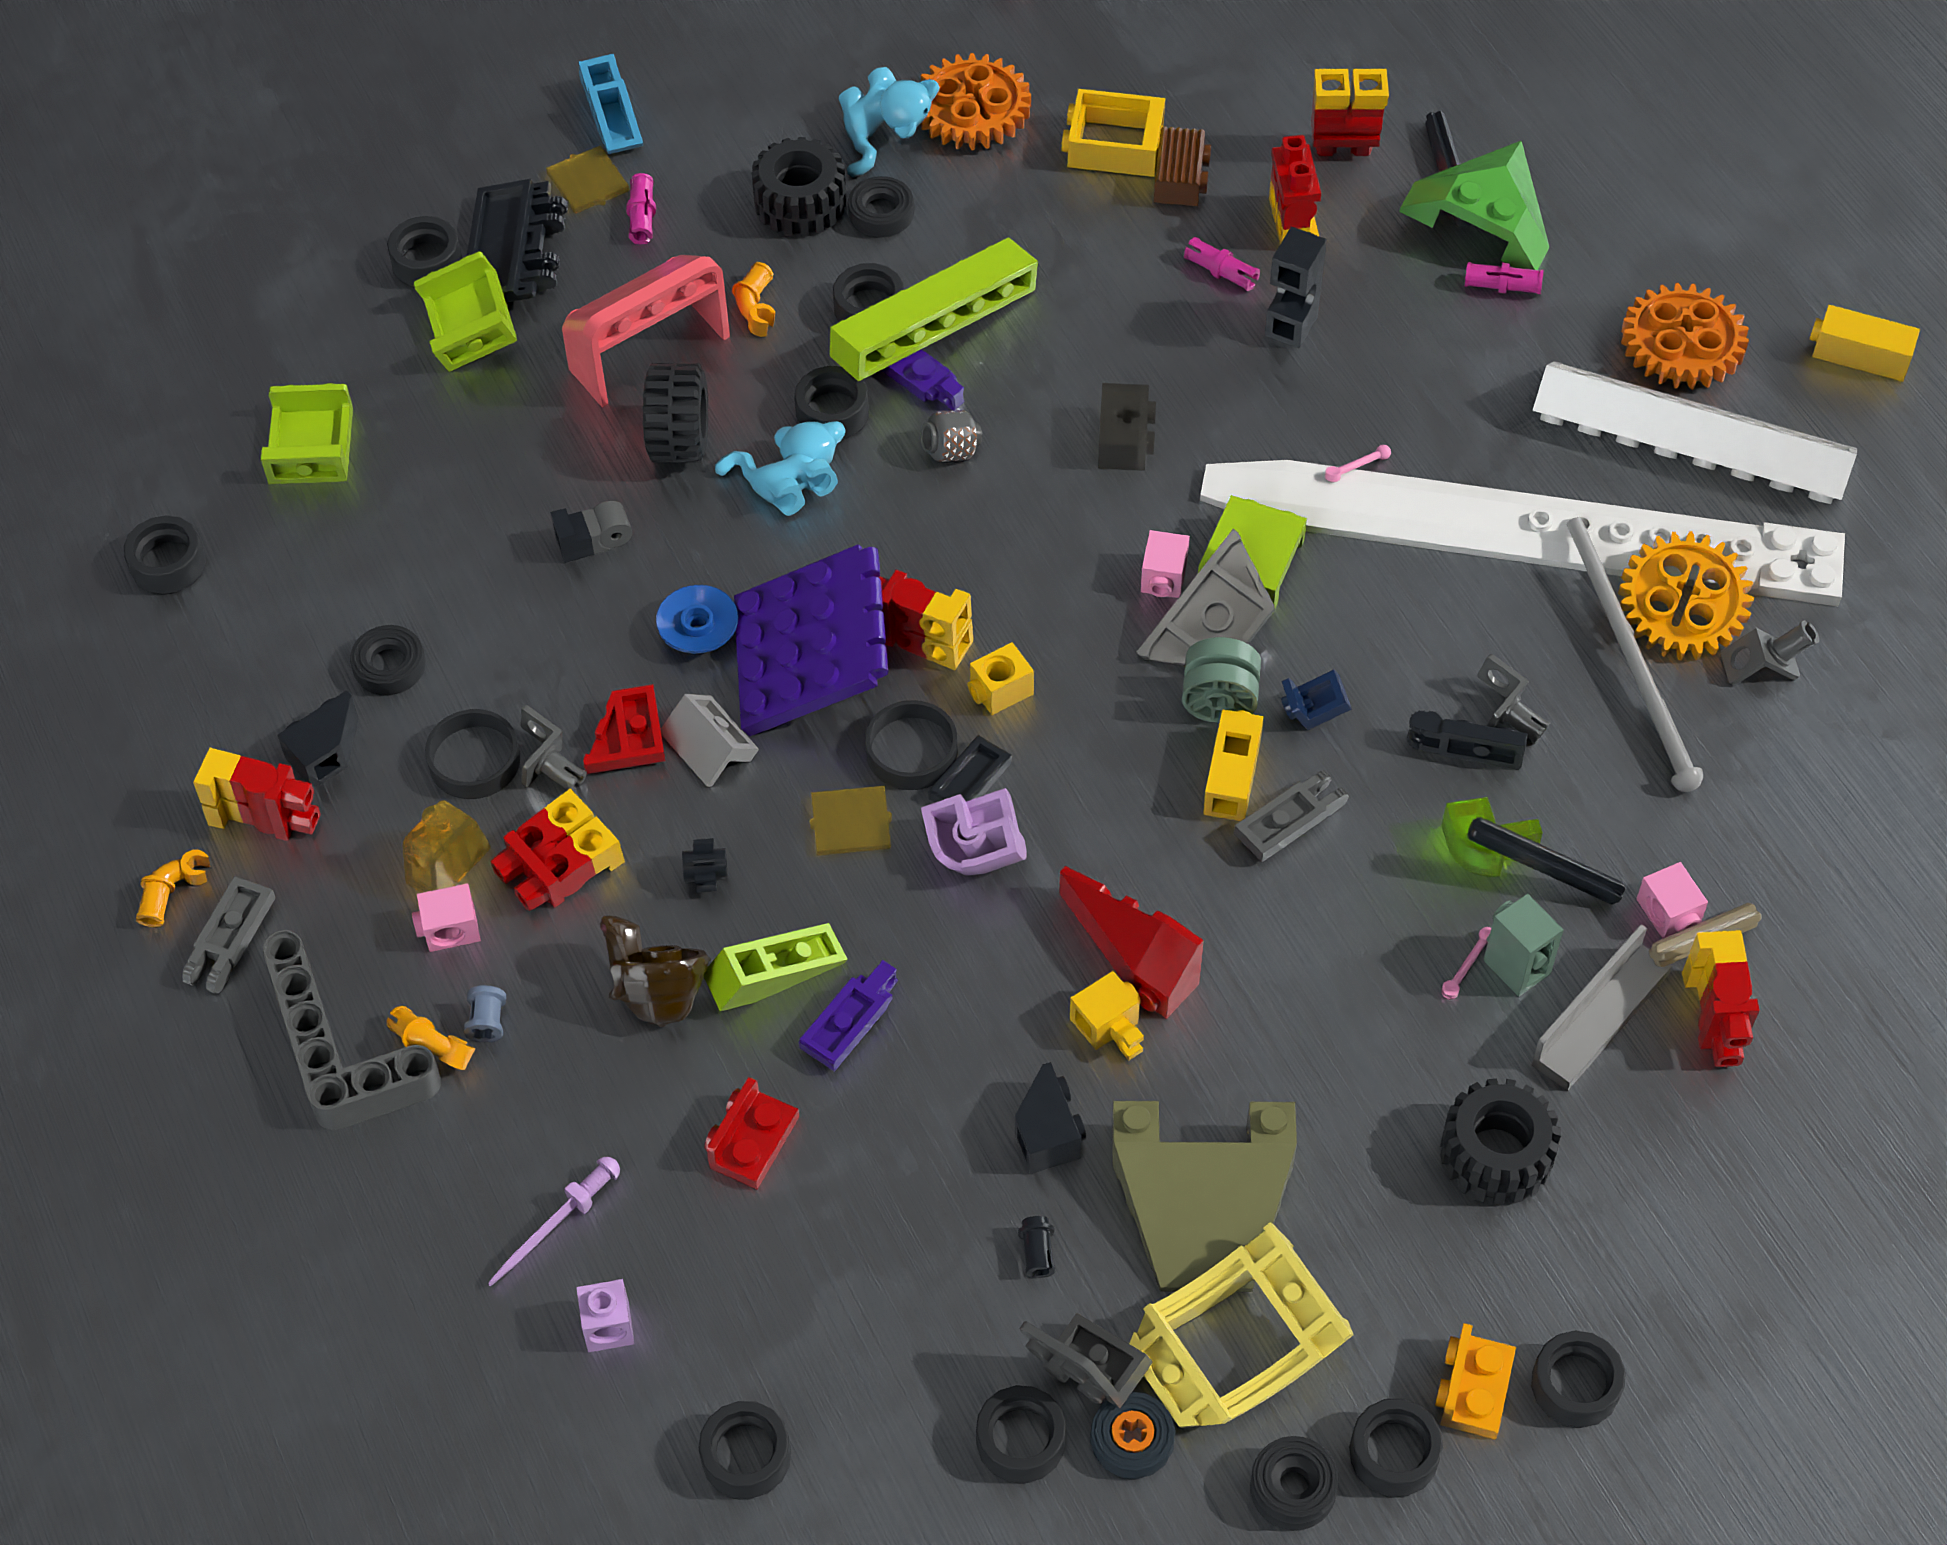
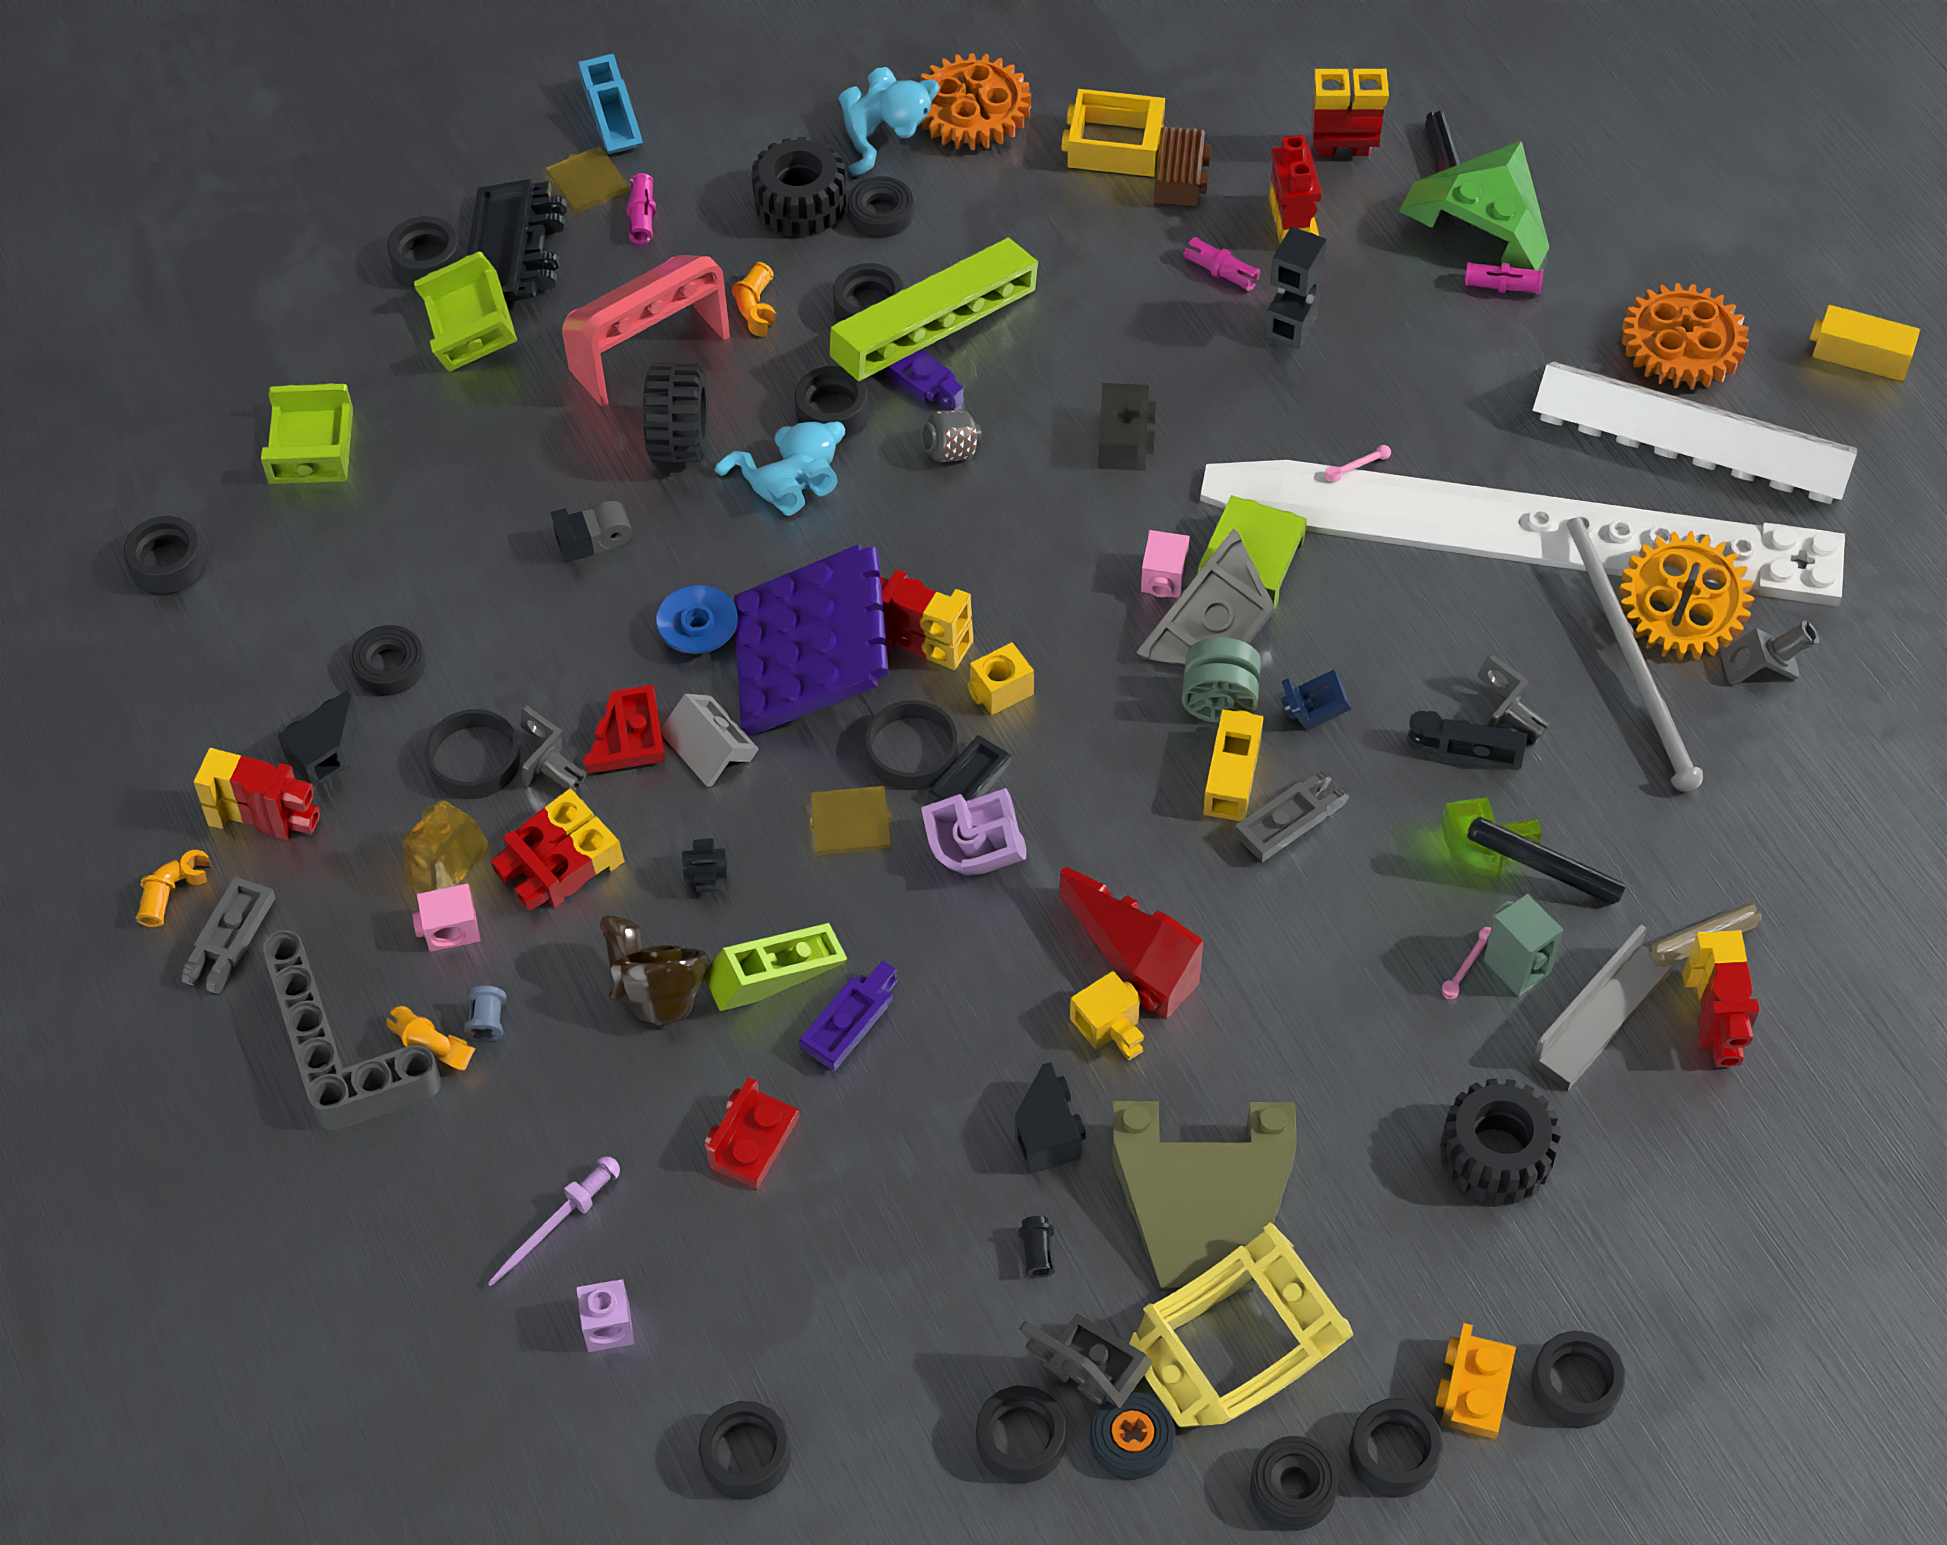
(1671, 900): bright pink brick -> none

